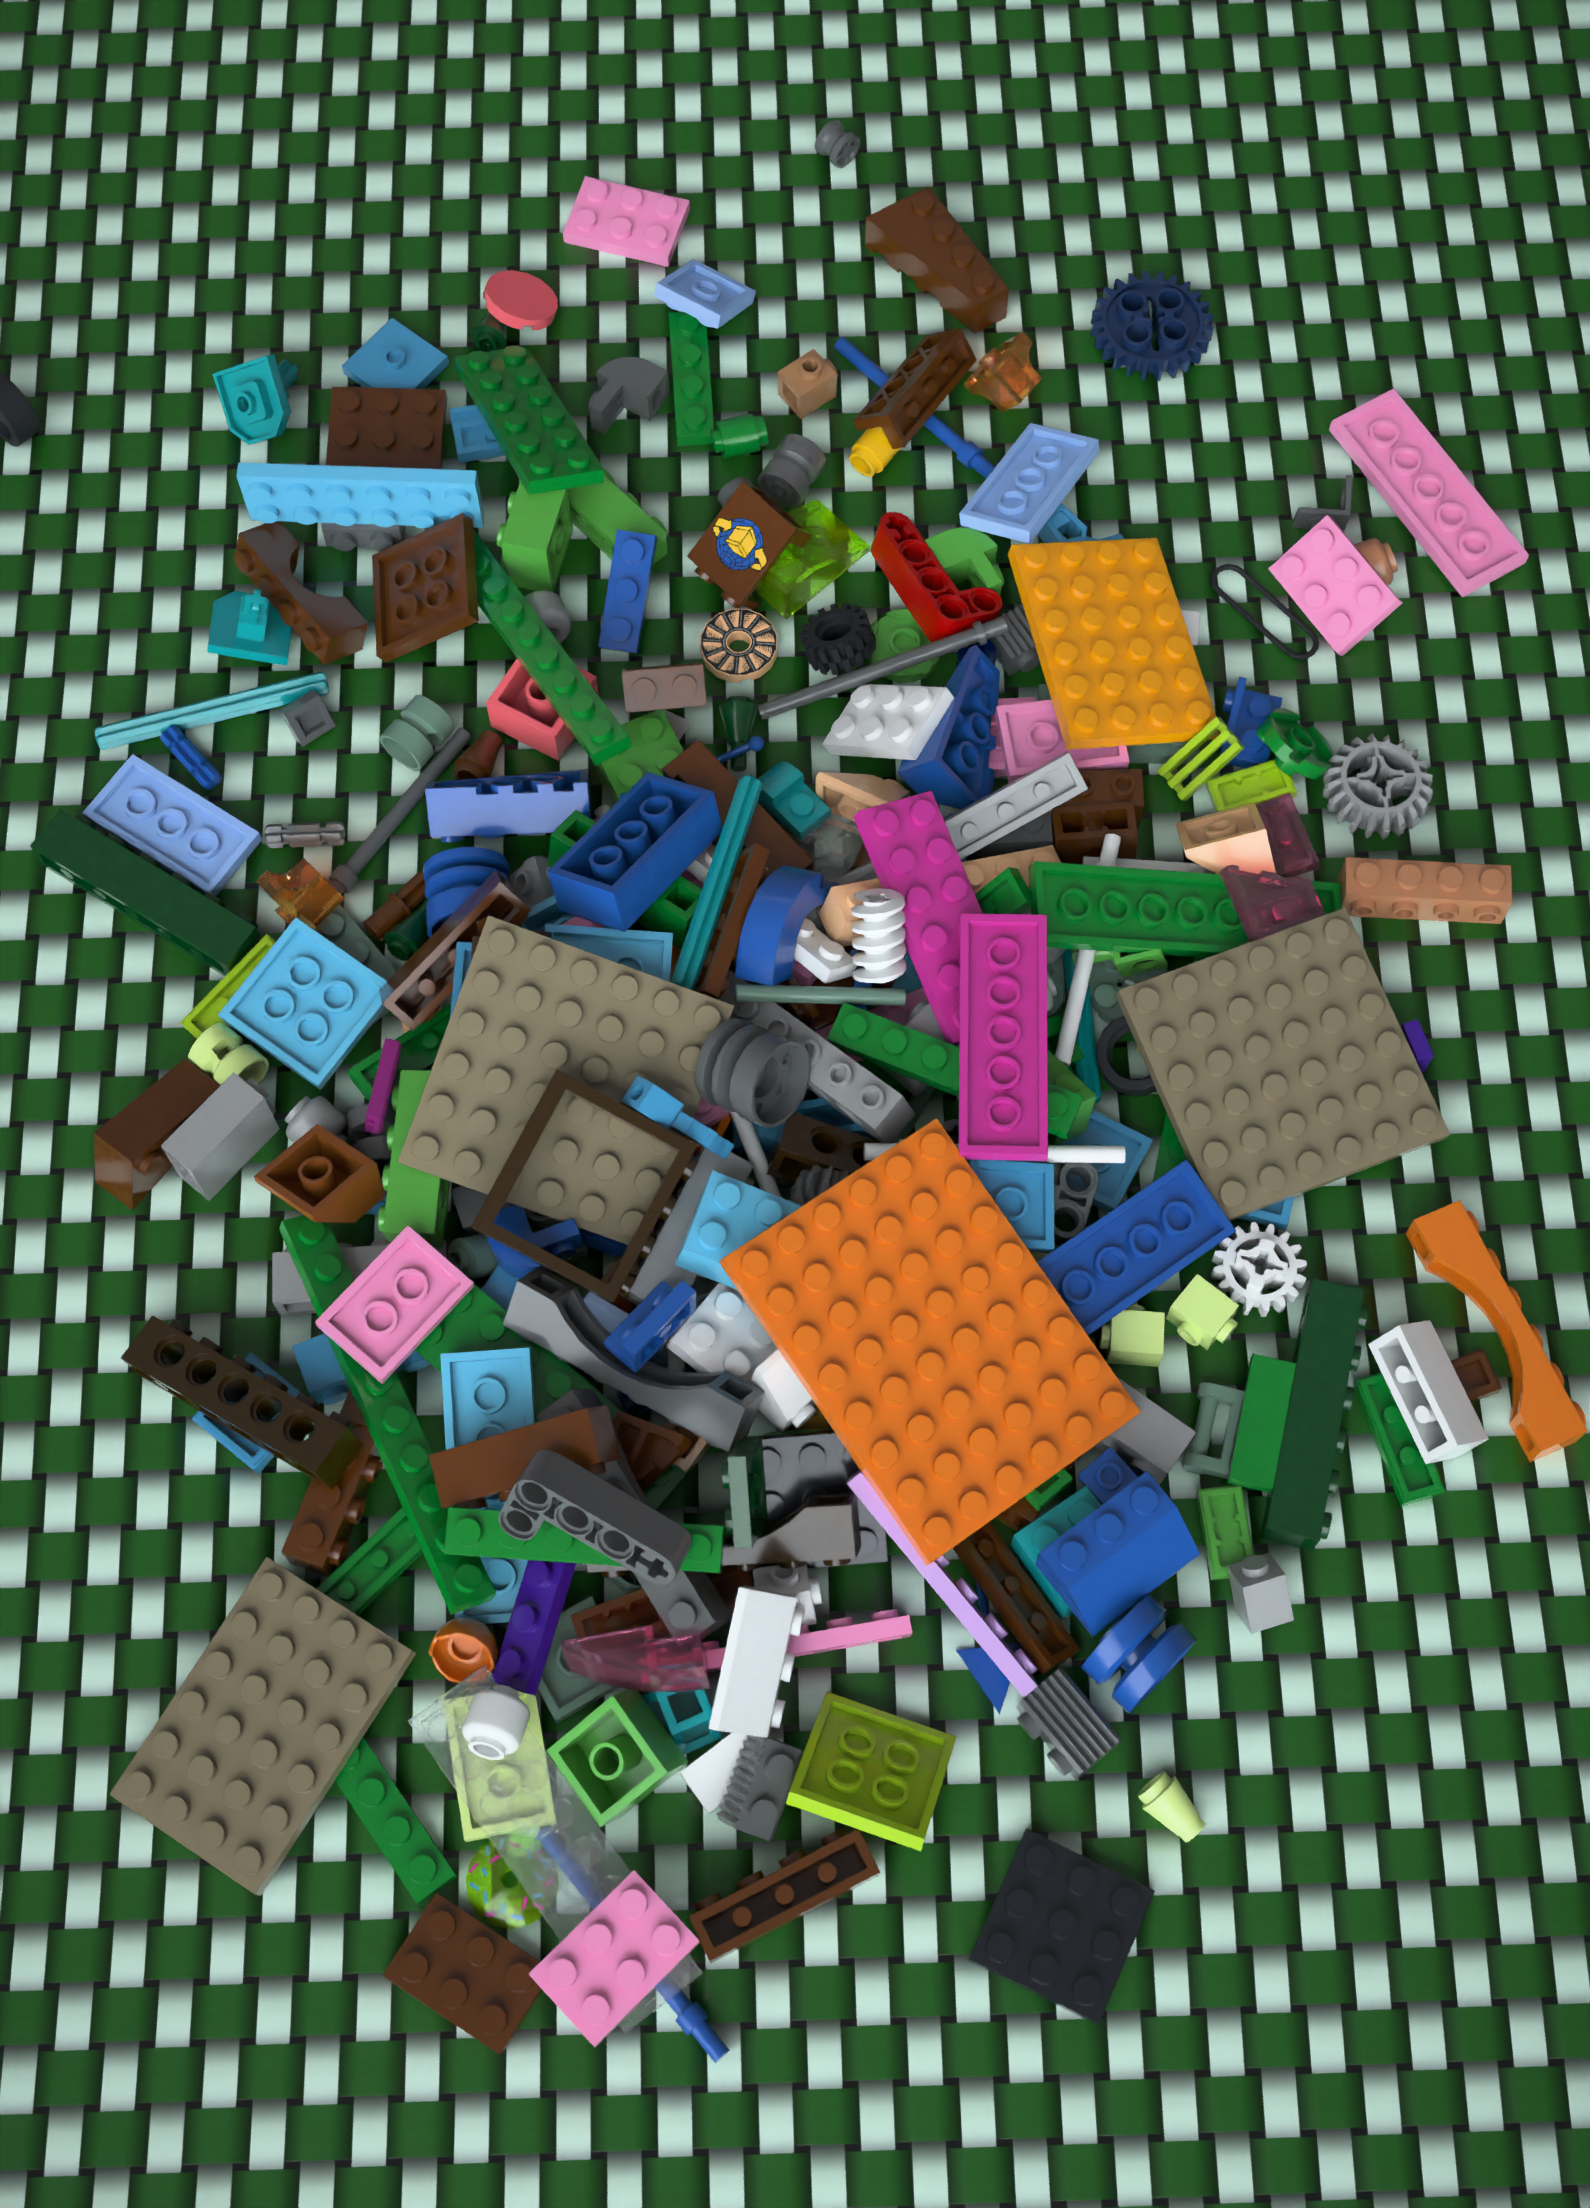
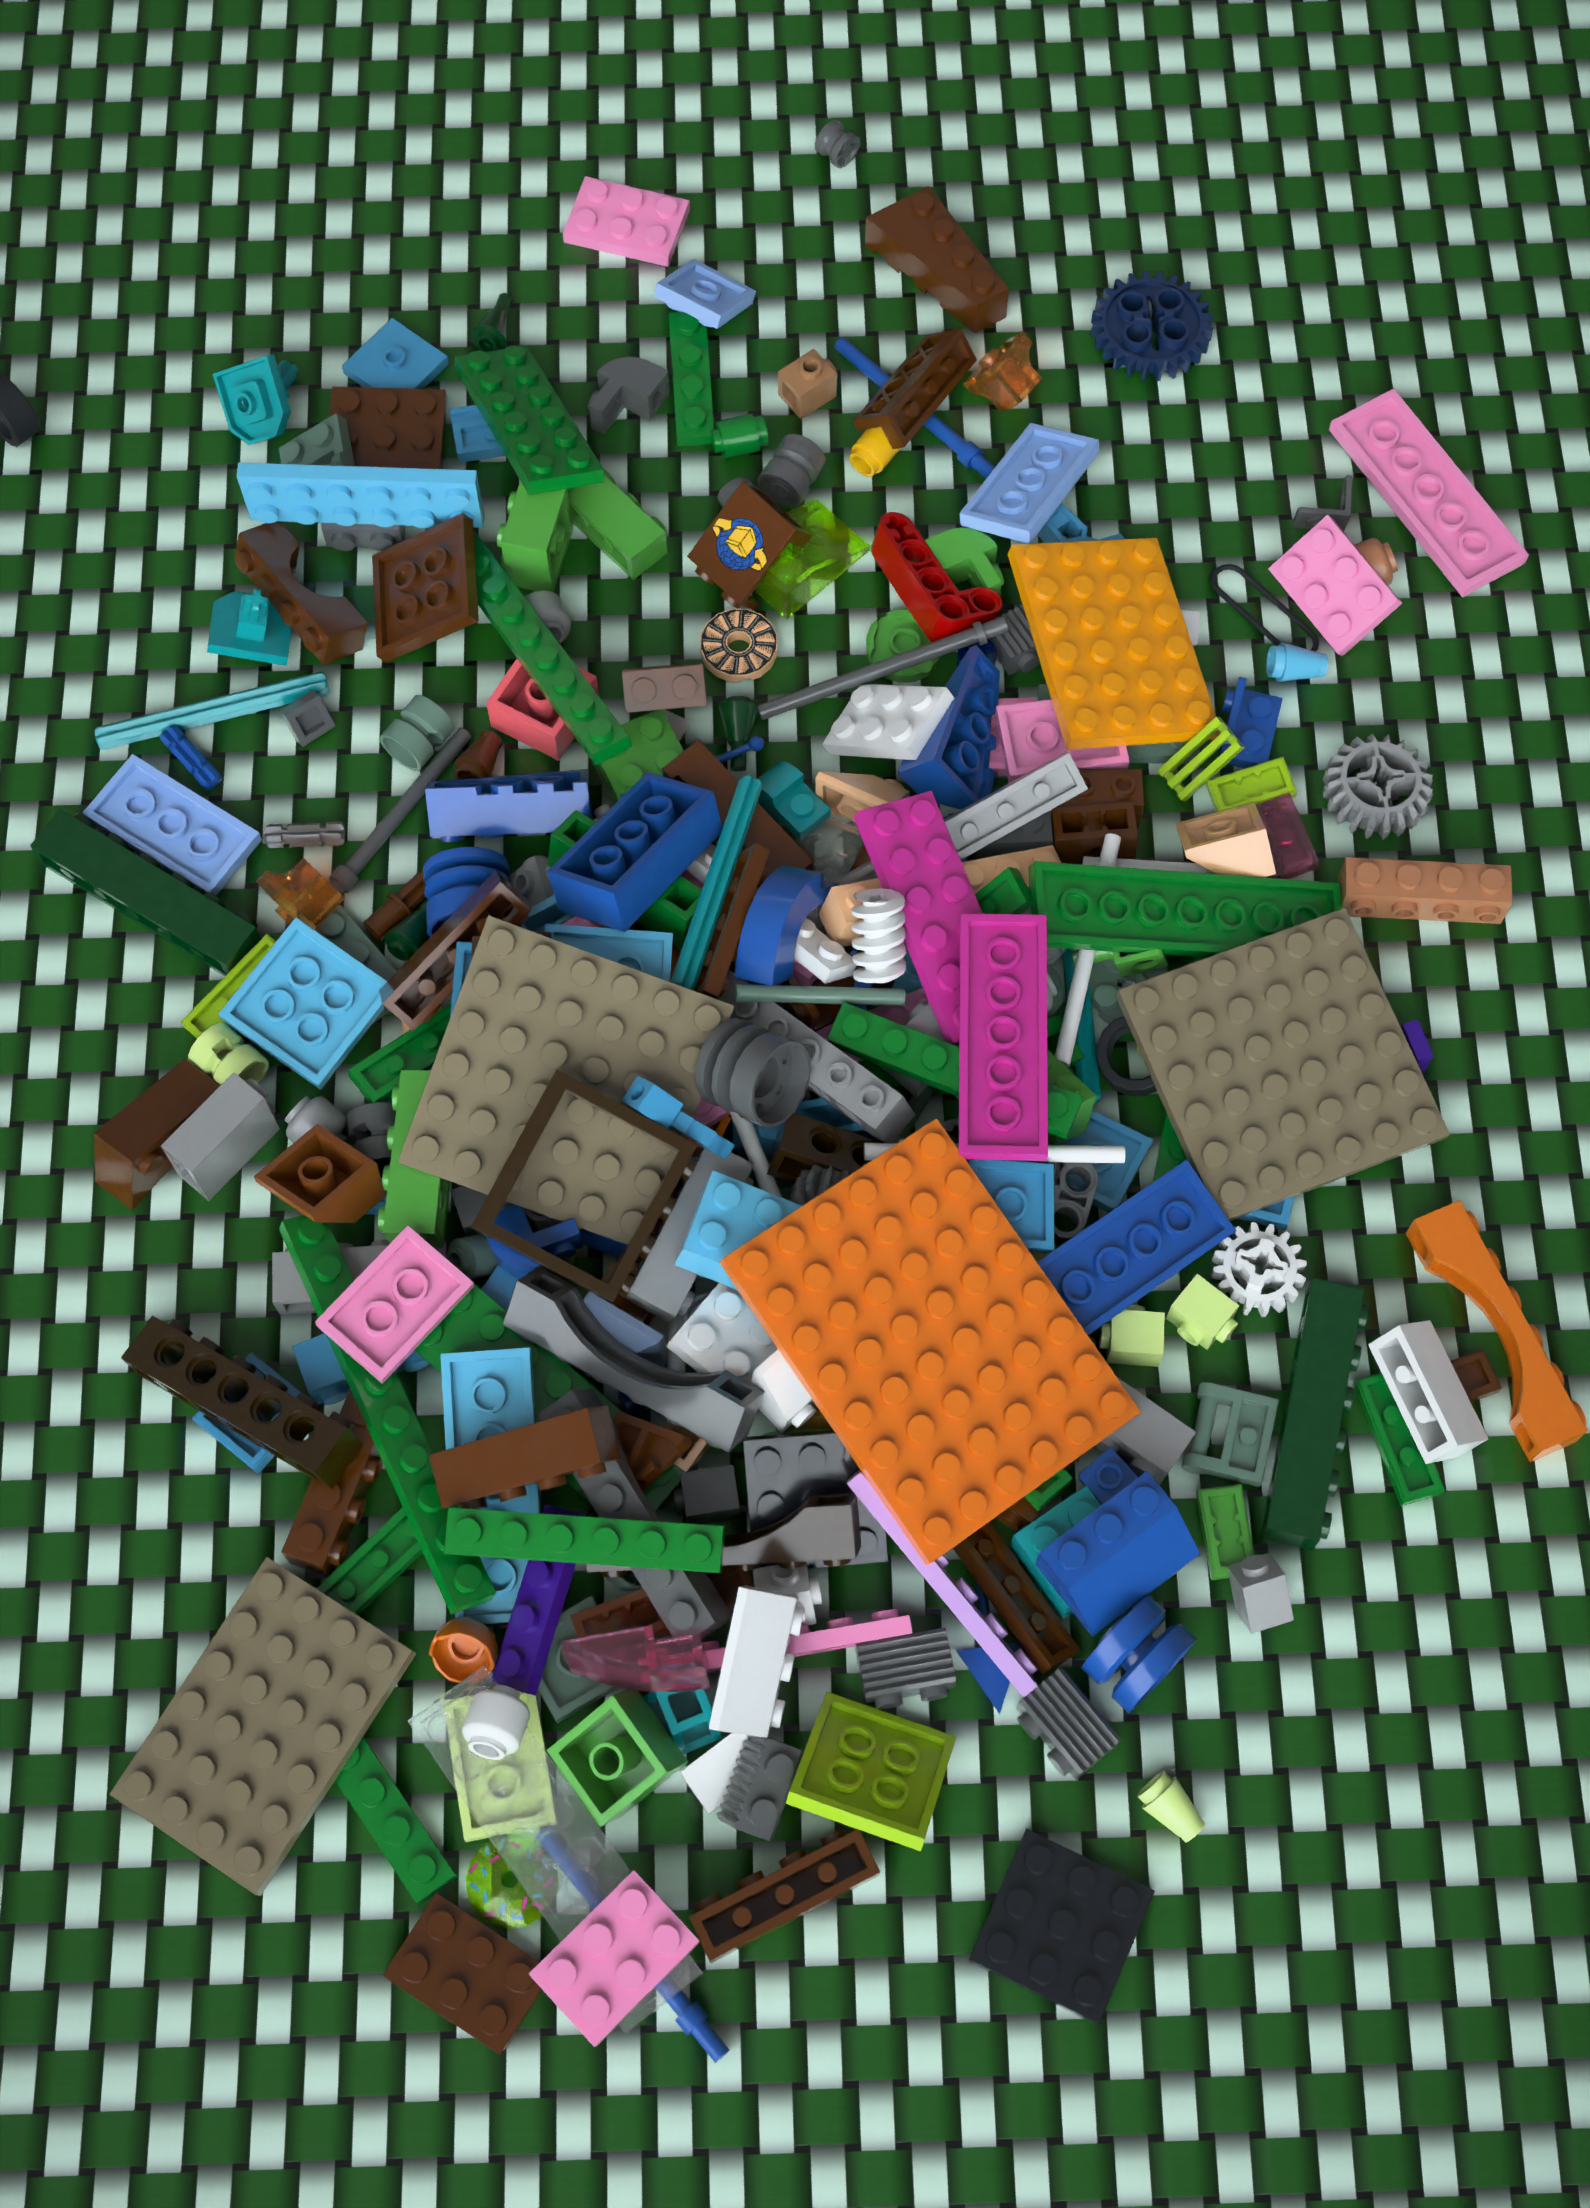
(321, 445): none -> sand green plate
(383, 1086): magenta tile -> none
(520, 300): coral tile -> none
(595, 1514): dark grey beam -> none
(627, 592): blue plate -> none
(651, 1324): blue bracket -> none
(708, 1495): none -> dark grey brick
(746, 1480): dark green plate -> none
(838, 638): black tyre -> none
(905, 1668): none -> dark grey brick
(1261, 1423): green tile -> none
(1270, 902): clear pink wing -> none
(1294, 663): none -> medium azure cone
(1294, 746): green plate -> none

